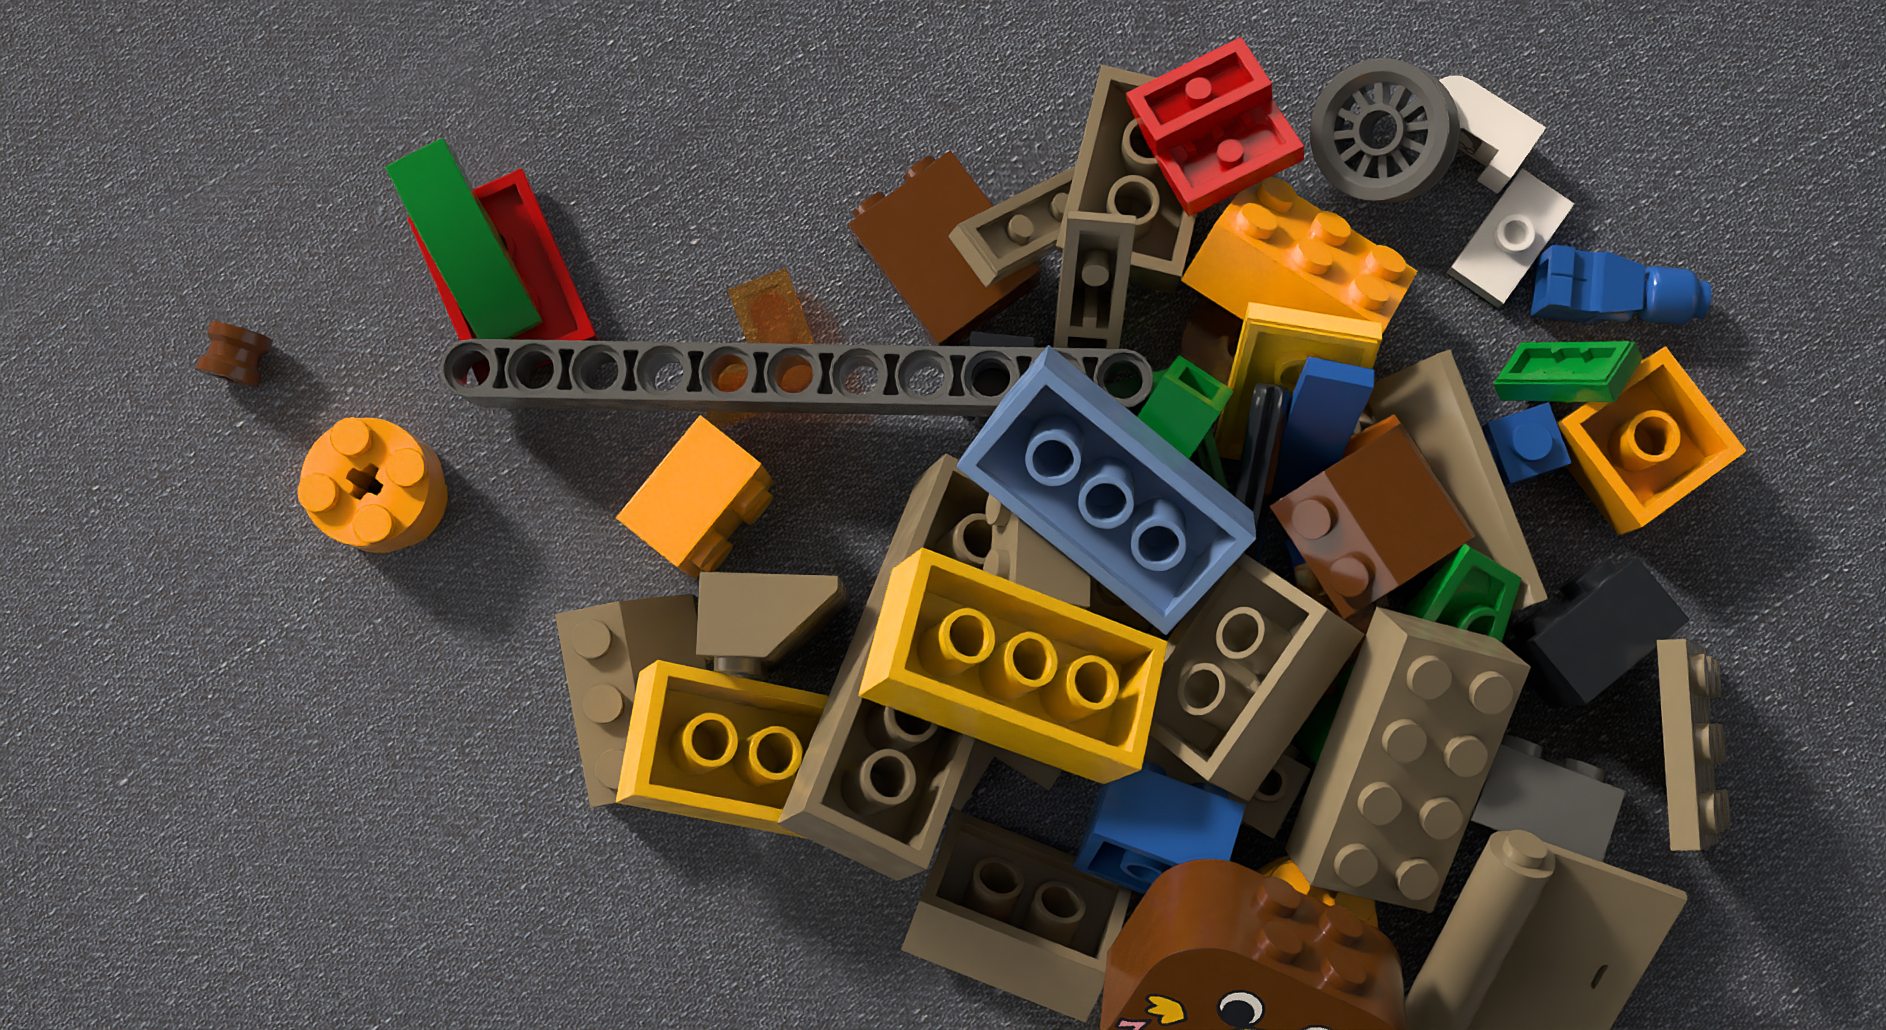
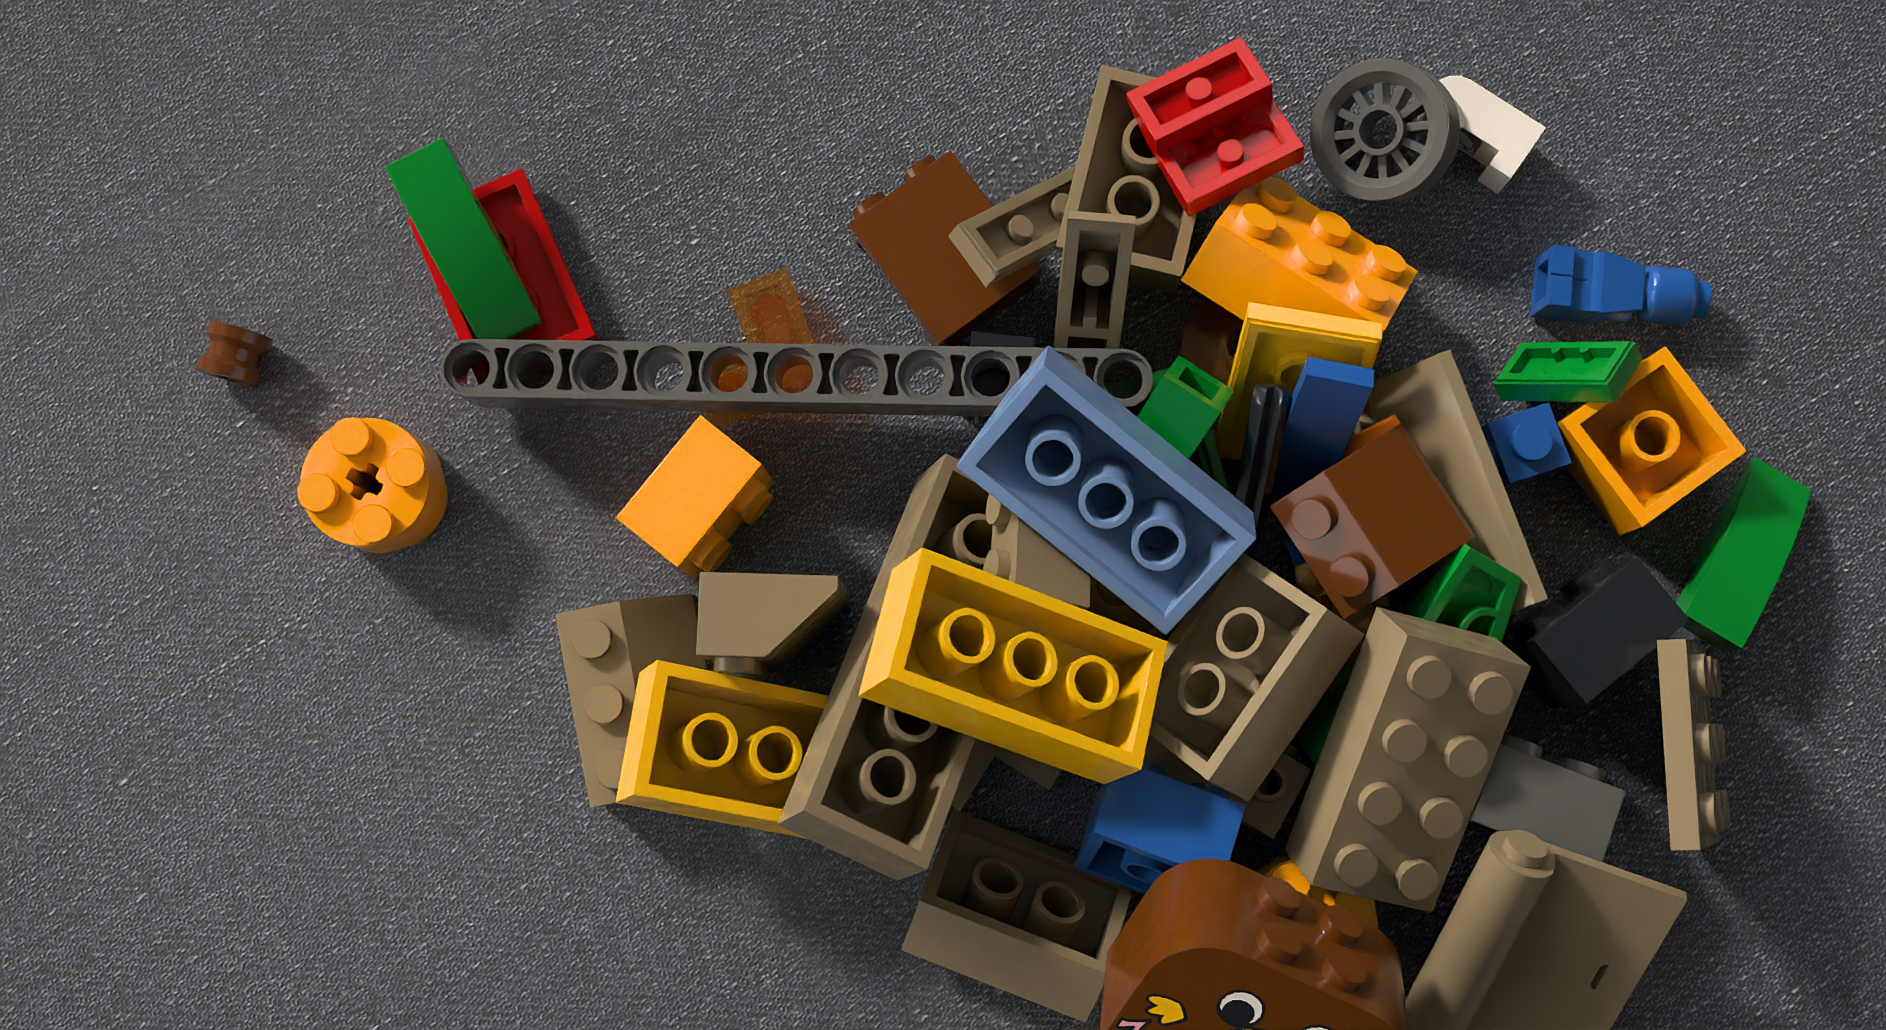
(1510, 238): white plate -> none
(1743, 556): none -> green slope

